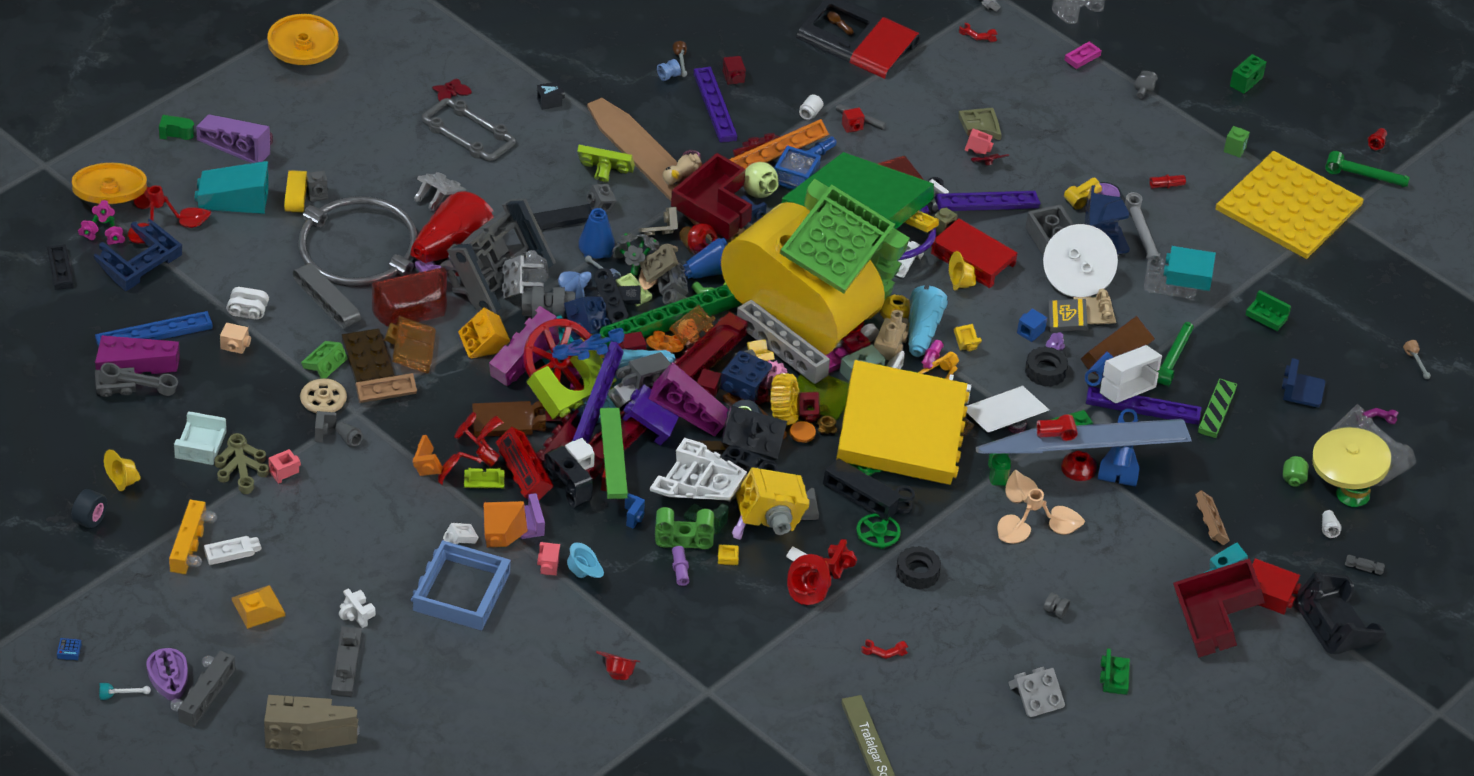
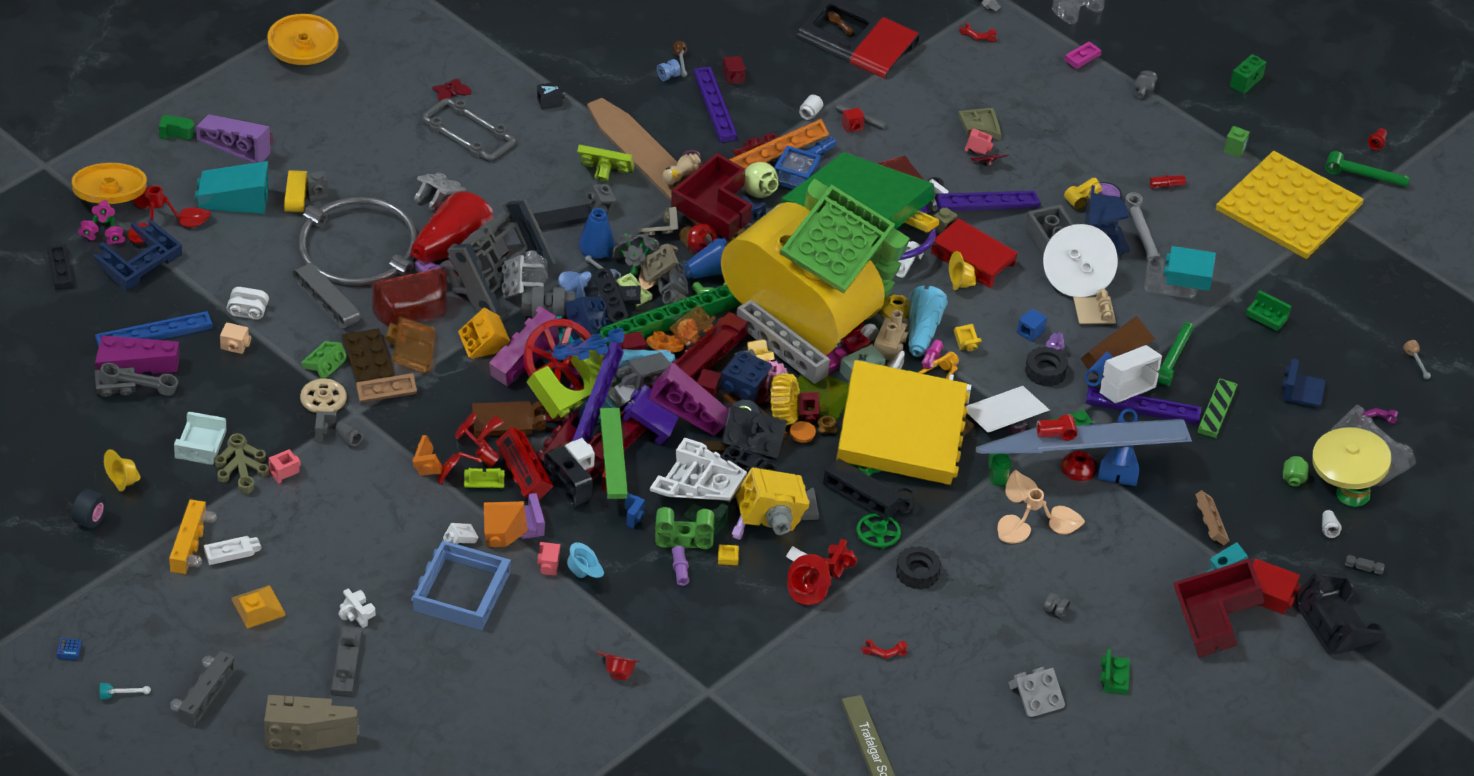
(178, 670): medium lavender piece -> none
(1068, 315): dark grey tile -> none

